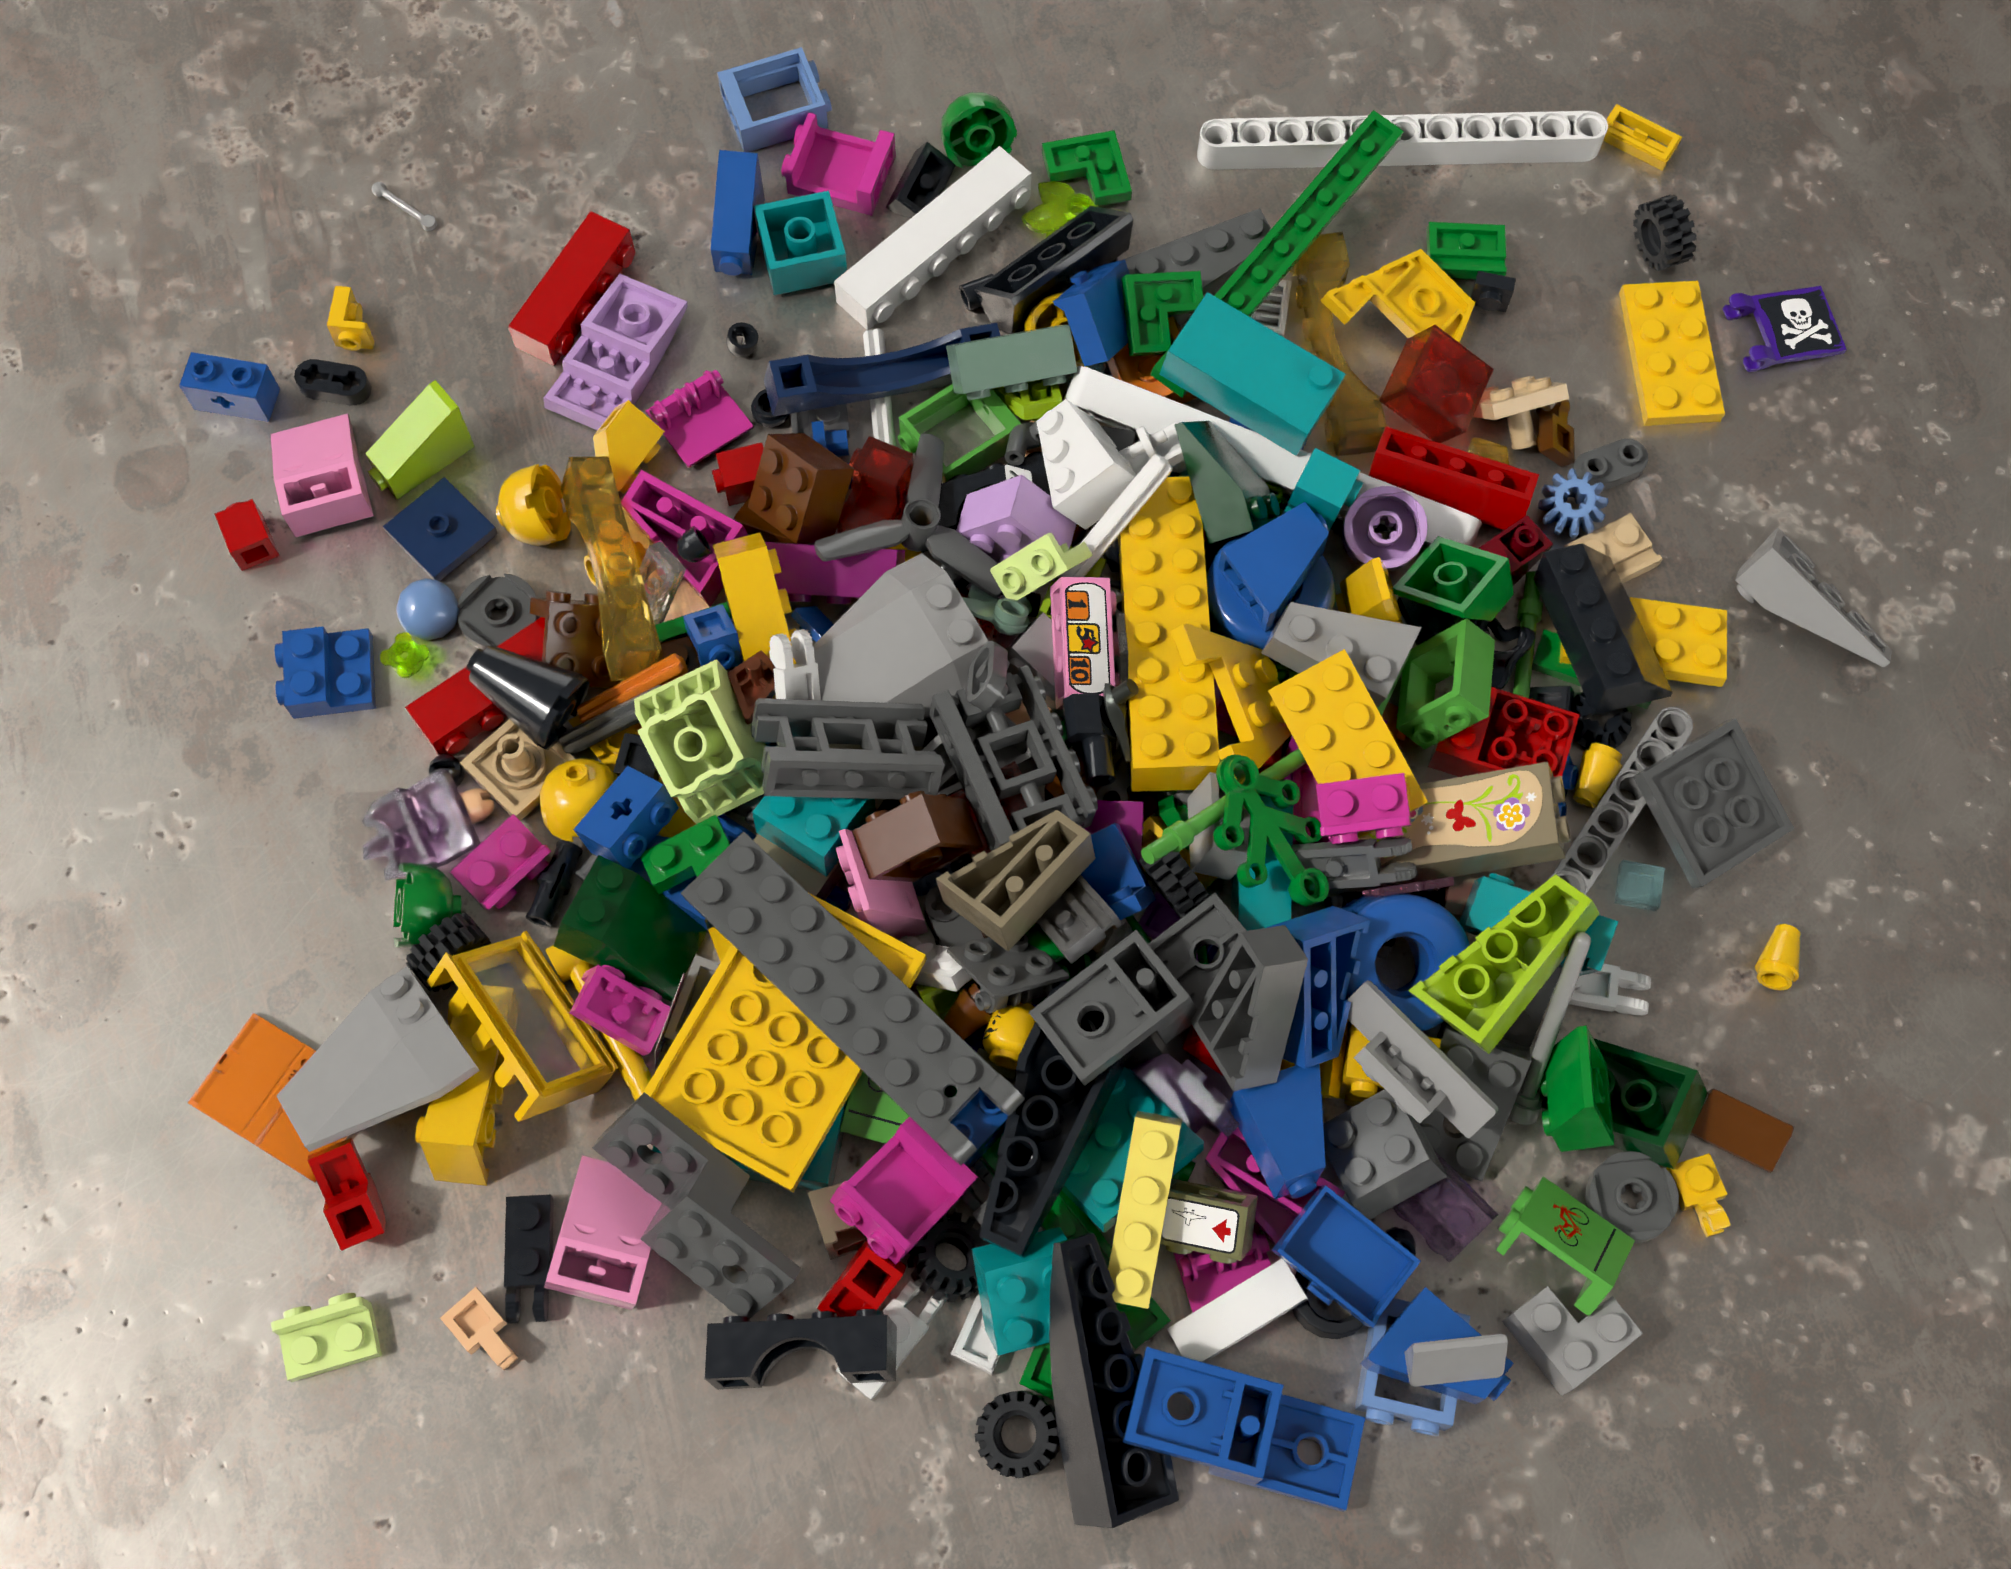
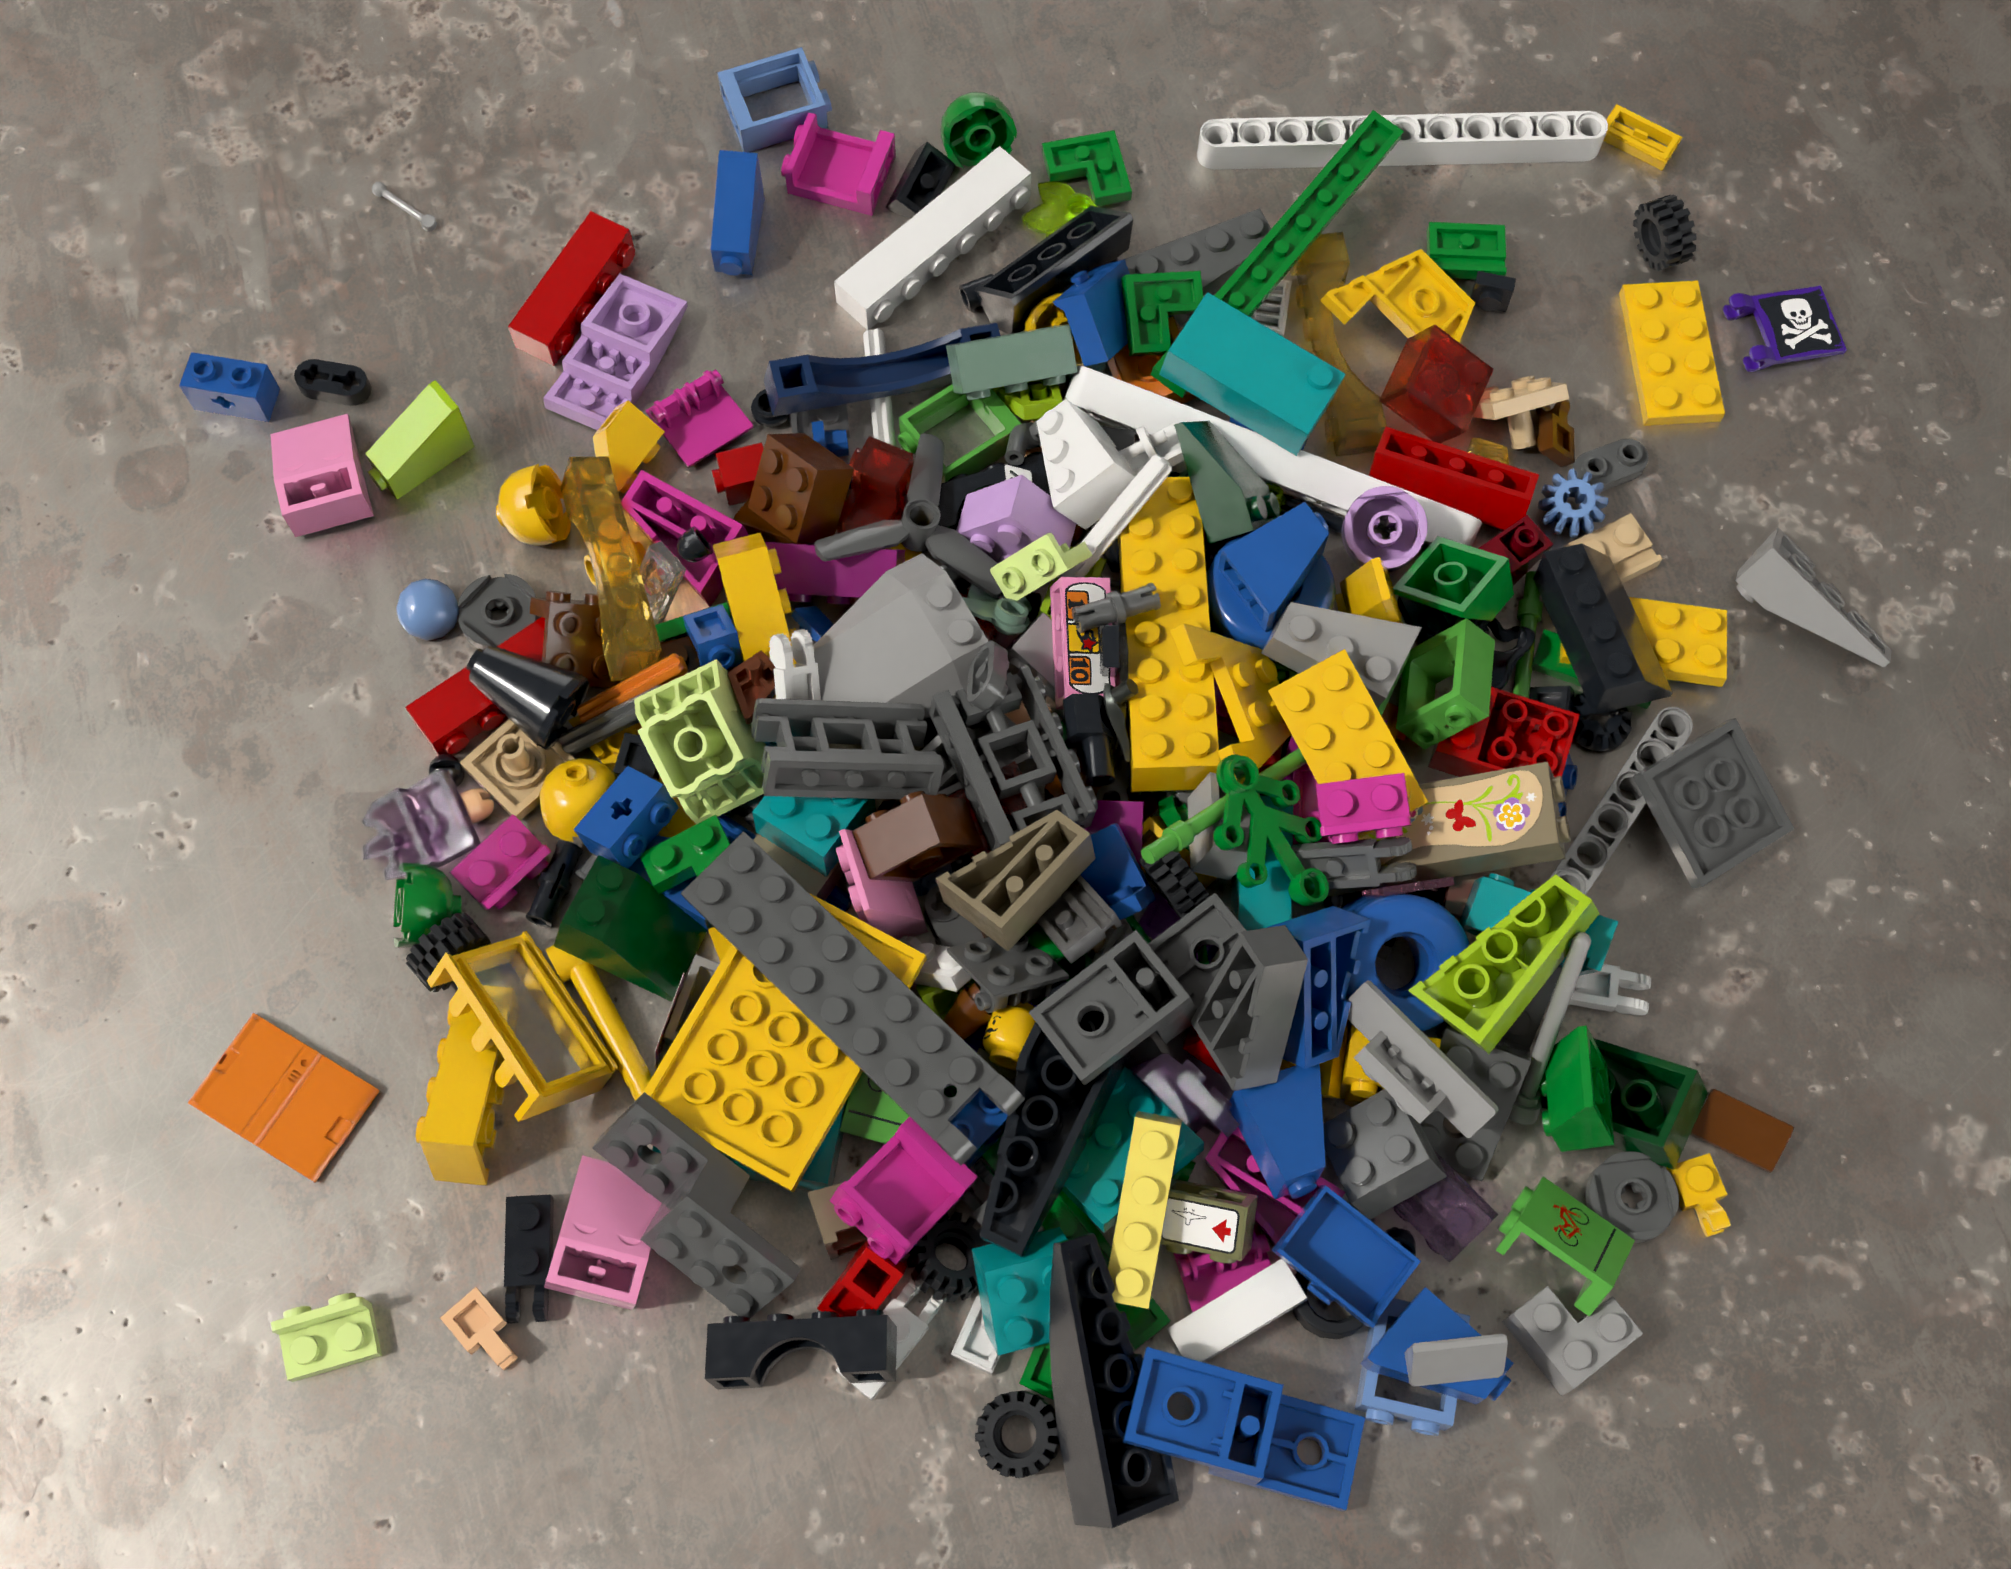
(246, 534): red brick -> none
(325, 671): blue plate -> none
(346, 321): yellow bracket -> none
(349, 1194): red brick -> none
(376, 1065): light grey wedge -> none
(412, 663): clear neon green plate -> none
(440, 530): dark blue plate -> none
(620, 1009): dark pink bracket -> none
(749, 339): black hinge -> none
(801, 242): teal brick -> none
(1109, 650): none -> black tile
(1116, 608): none -> dark grey pin
(1326, 486): teal wedge -> none
(1596, 773): yellow cone -> none
(1639, 885): clear light blue tile -> none
(1780, 958): yellow cone -> none

